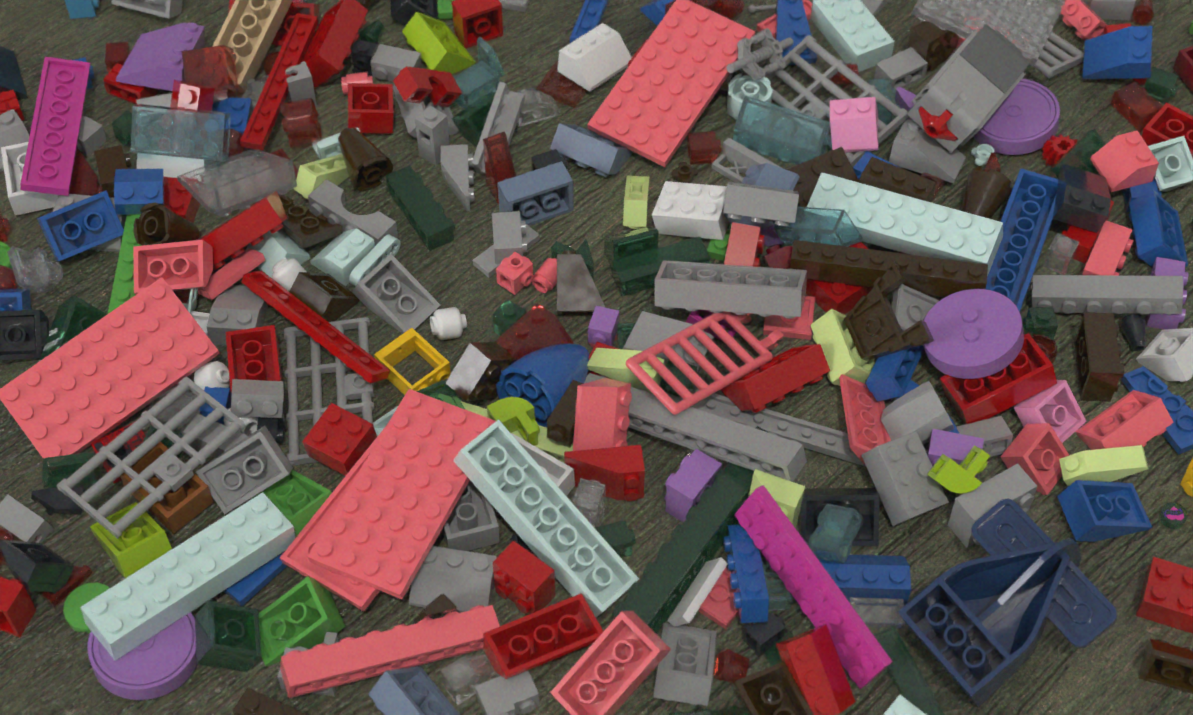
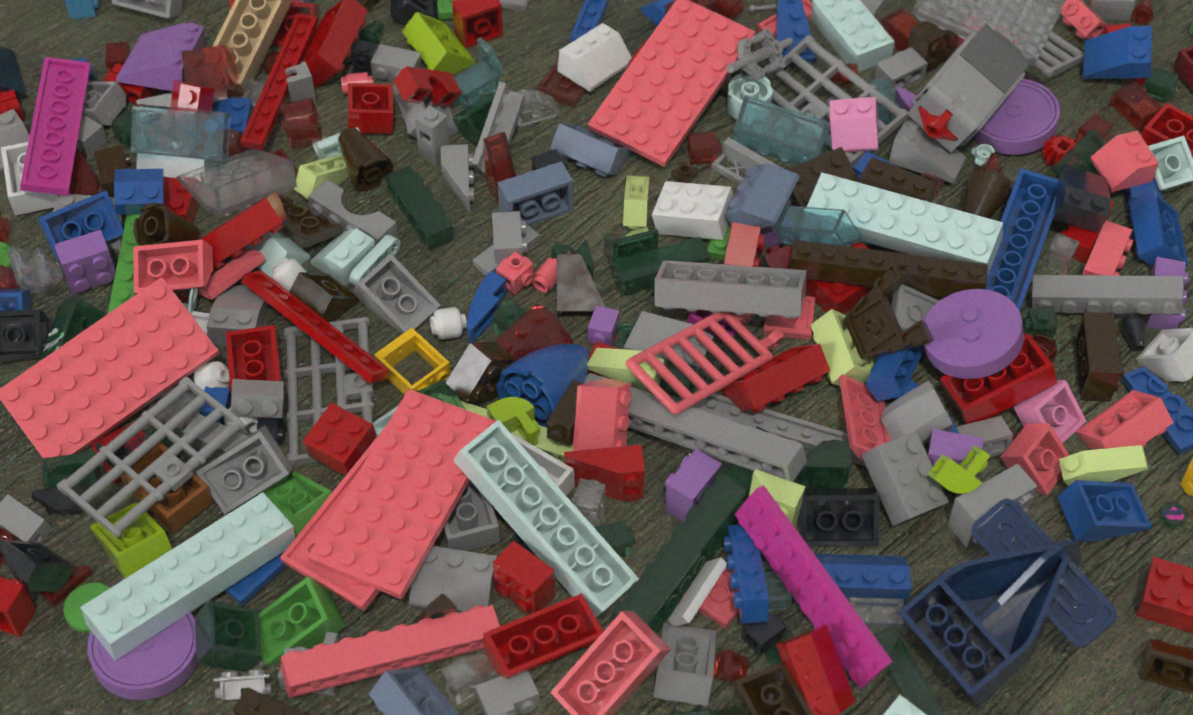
(86, 261): none -> medium lavender brick
(103, 101): none -> light grey slope
(231, 684): none -> light grey hinge
(484, 304): none -> blue slope
(761, 203): light grey slope -> none
(826, 466): none -> clear green slope
(835, 533): clear light blue brick -> none
(898, 27): none -> clear red brick
(1100, 124): none -> clear red brick

